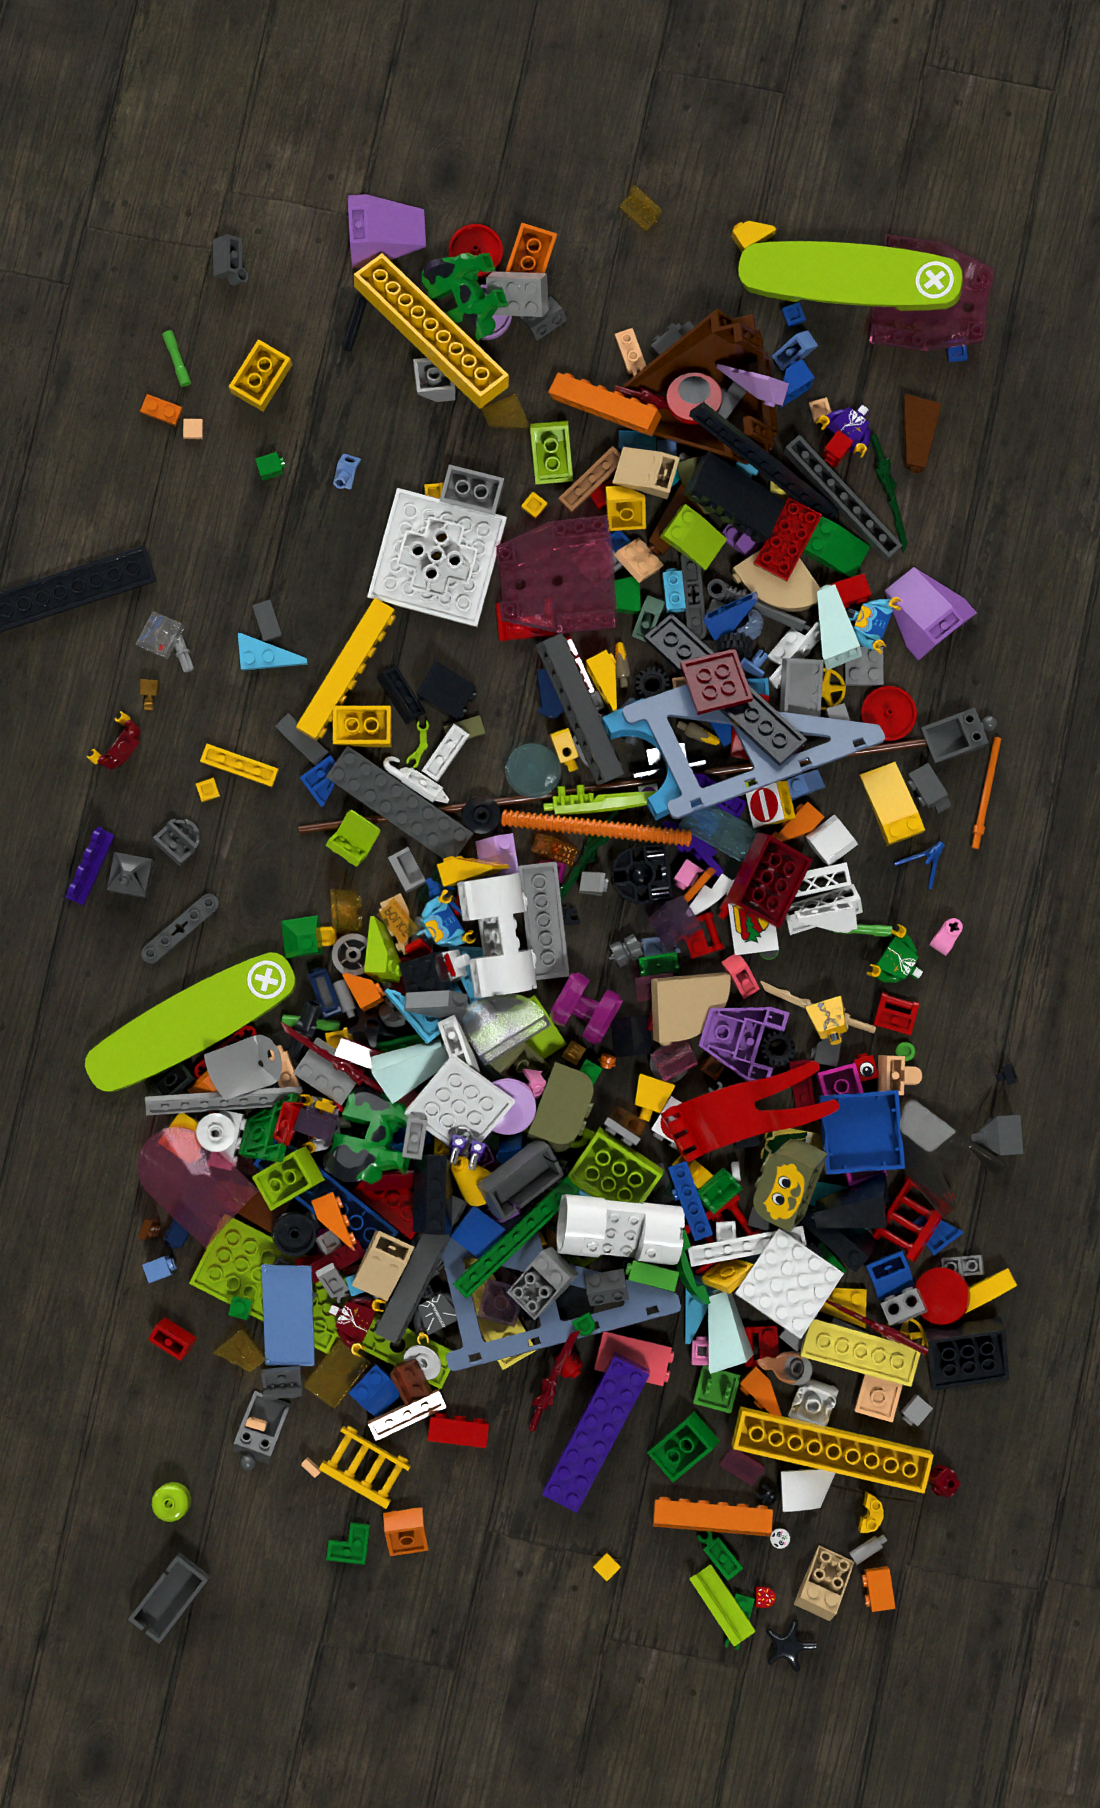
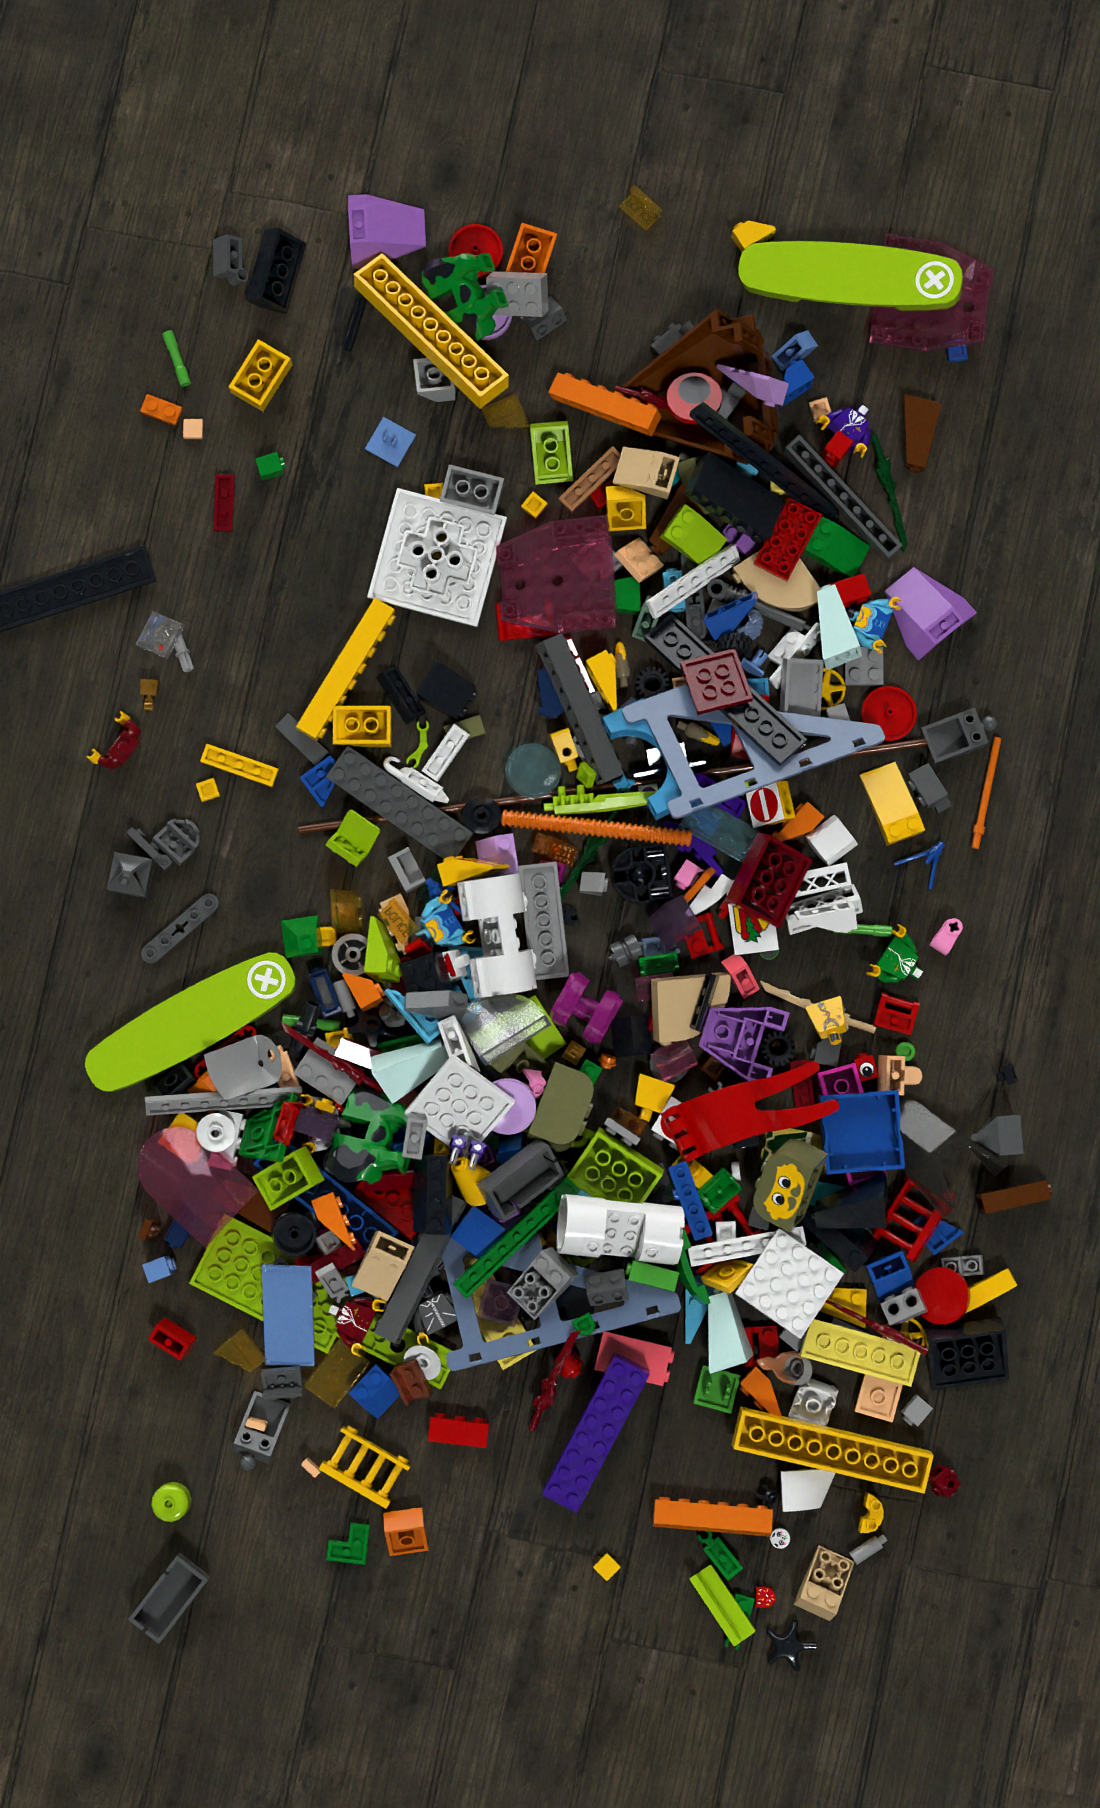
(90, 866): dark purple fence -> none
(151, 849): none -> dark grey hinge
(224, 503): none -> dark red plate
(241, 1307): green brick -> none
(261, 655): medium azure wing -> none
(267, 620): dark grey tile -> none
(275, 270): none -> black slope
(346, 471): medium blue bracket -> none
(390, 442): none -> medium blue piece
(406, 1415): plate -> none
(586, 775): none -> lime tile
(619, 540): blue plate -> none
(623, 784): none -> dark azure piece
(630, 351): light nougat hinge -> none
(636, 440): dark azure plate -> none
(667, 447): medium blue tile -> none
(683, 1447): green slope -> none
(693, 581): none -> white tile
(700, 1351): bright pink window -> none
(704, 1002): none -> black slope
(742, 1466): clear pink panel -> none
(793, 314): blue plate -> none
(805, 784): medium blue slope -> none
(879, 1589): orange brick -> none
(1013, 1196): none -> reddish brown slope

